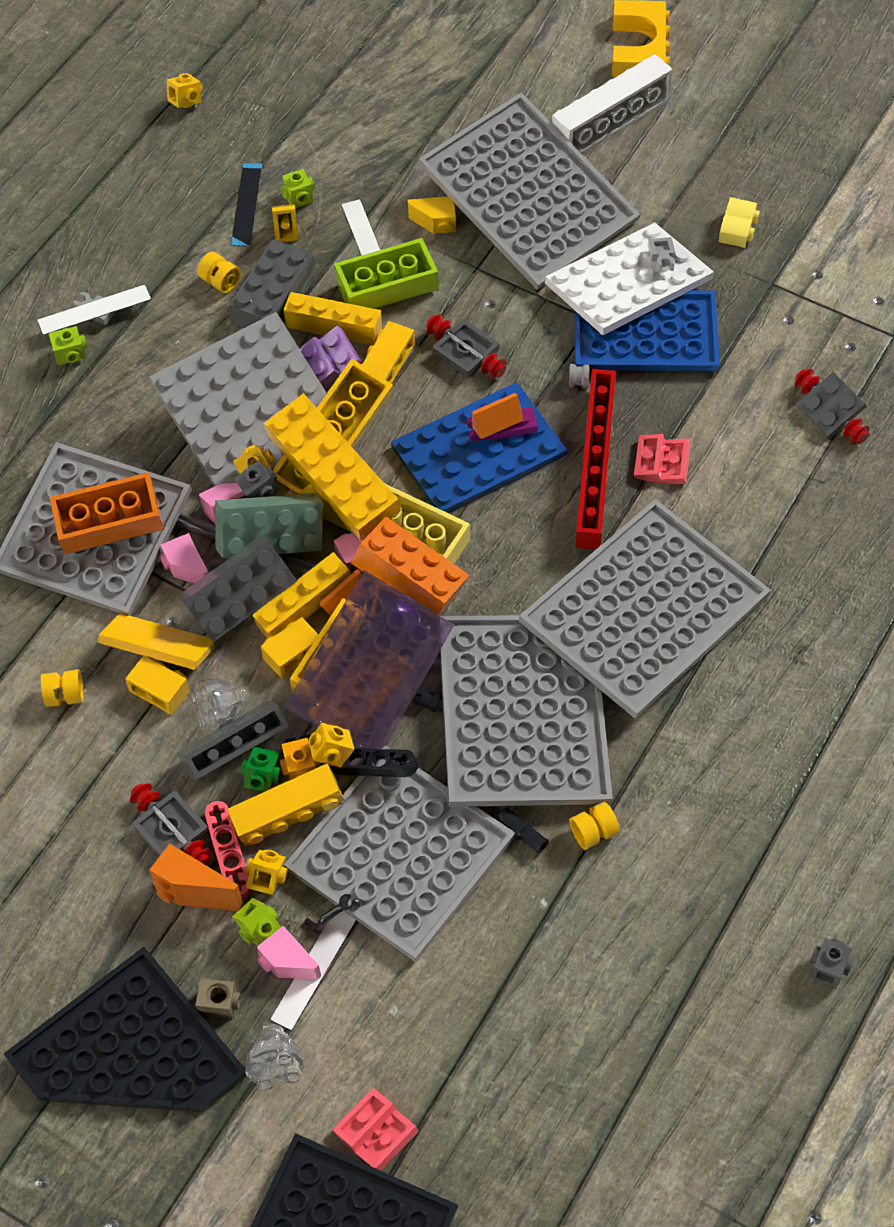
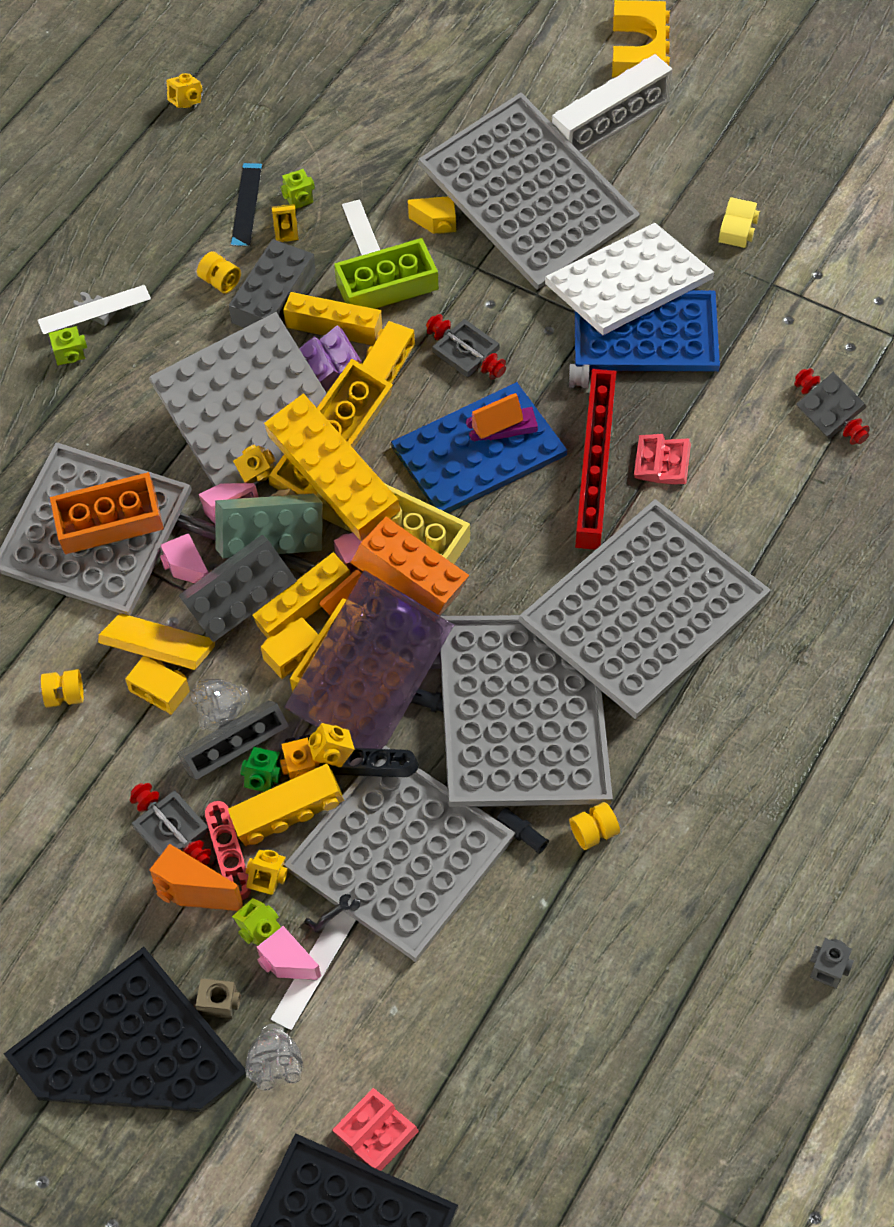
(257, 481): dark grey brick -> none
(663, 252): light grey plate -> none

